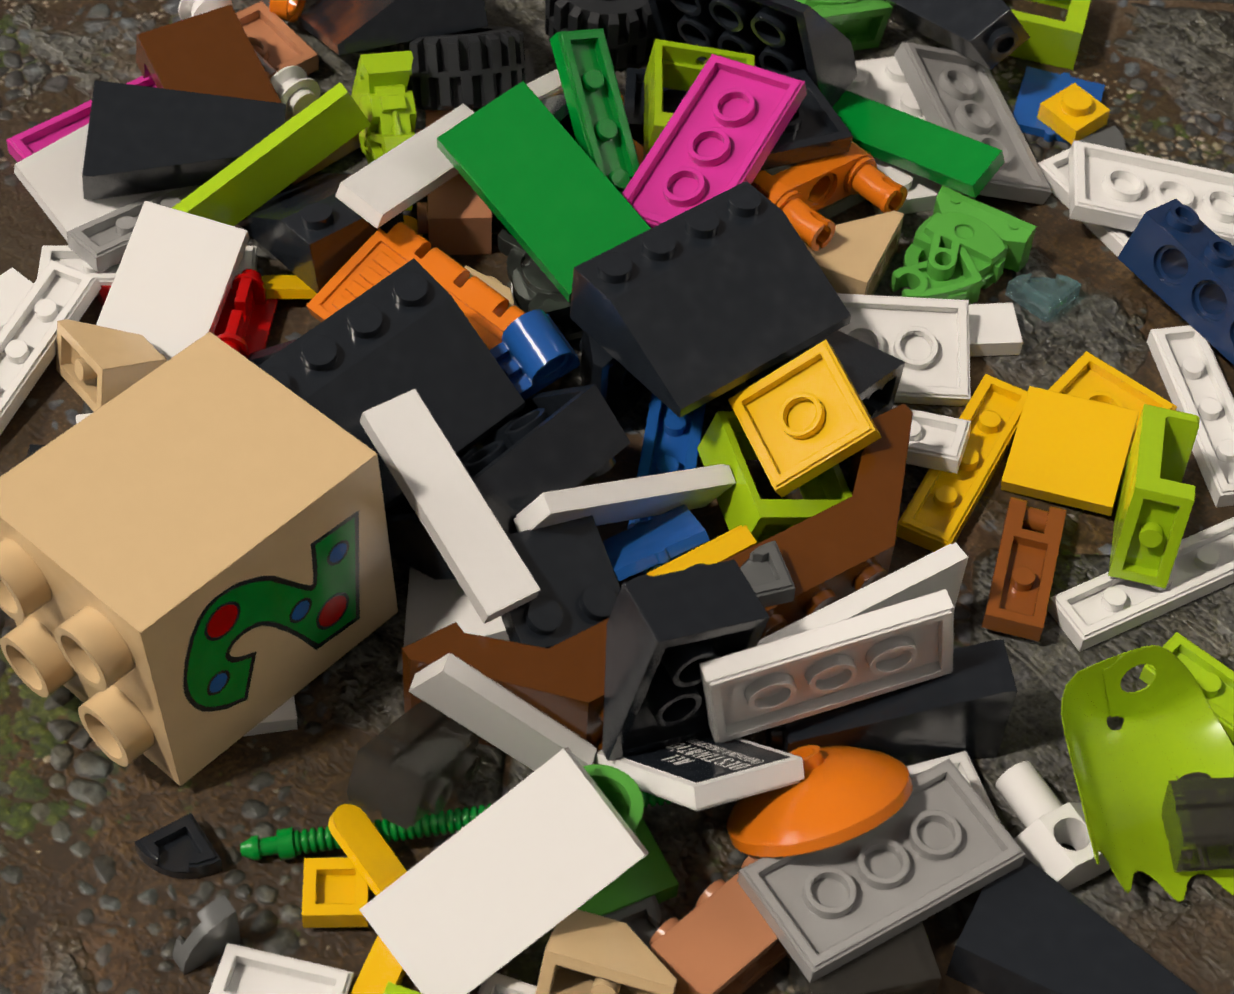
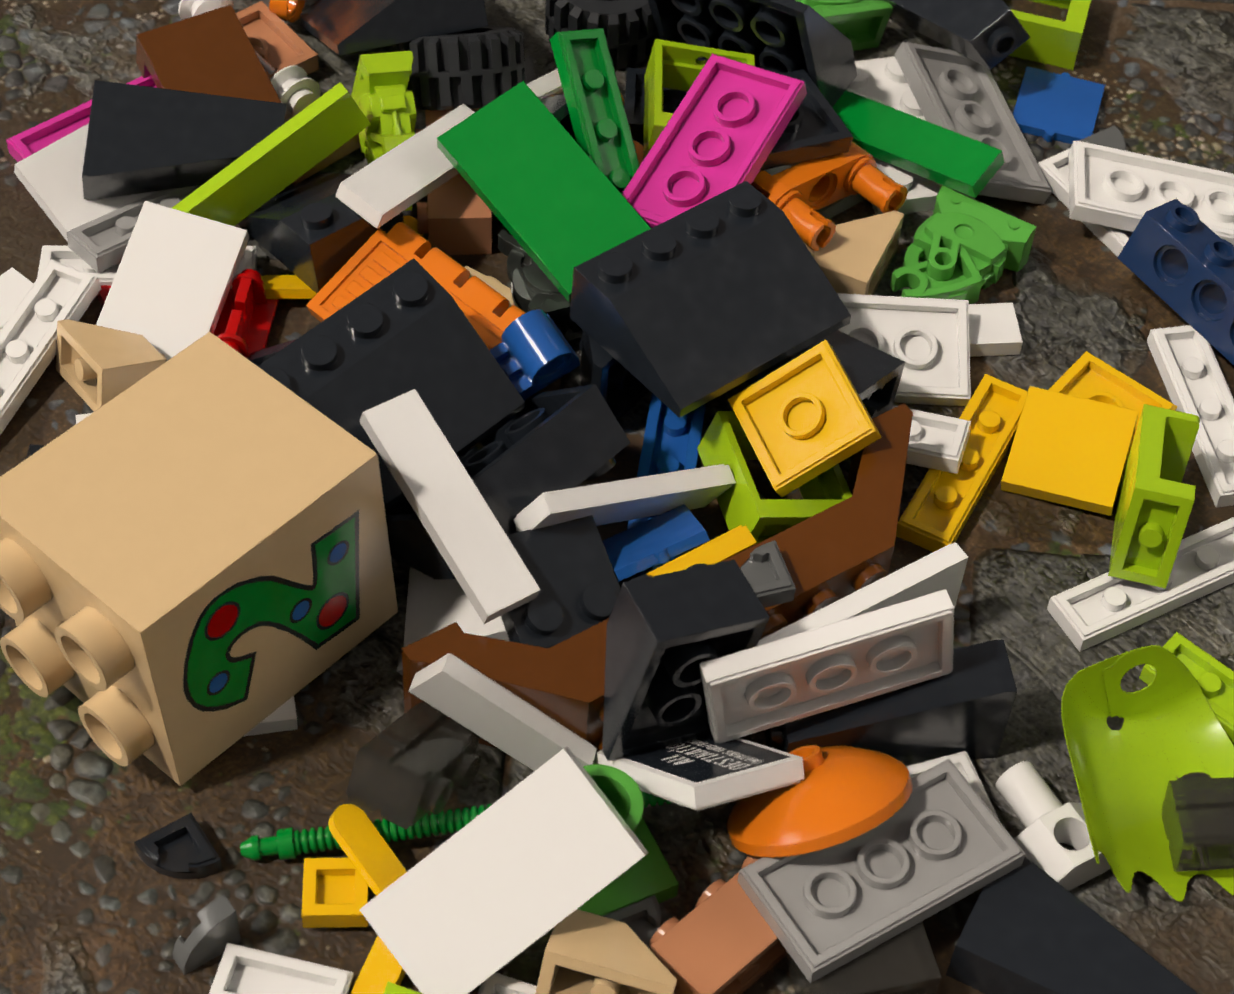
(1024, 570): dark orange plate -> none
(1043, 295): clear light blue tile -> none
(1073, 113): yellow plate -> none

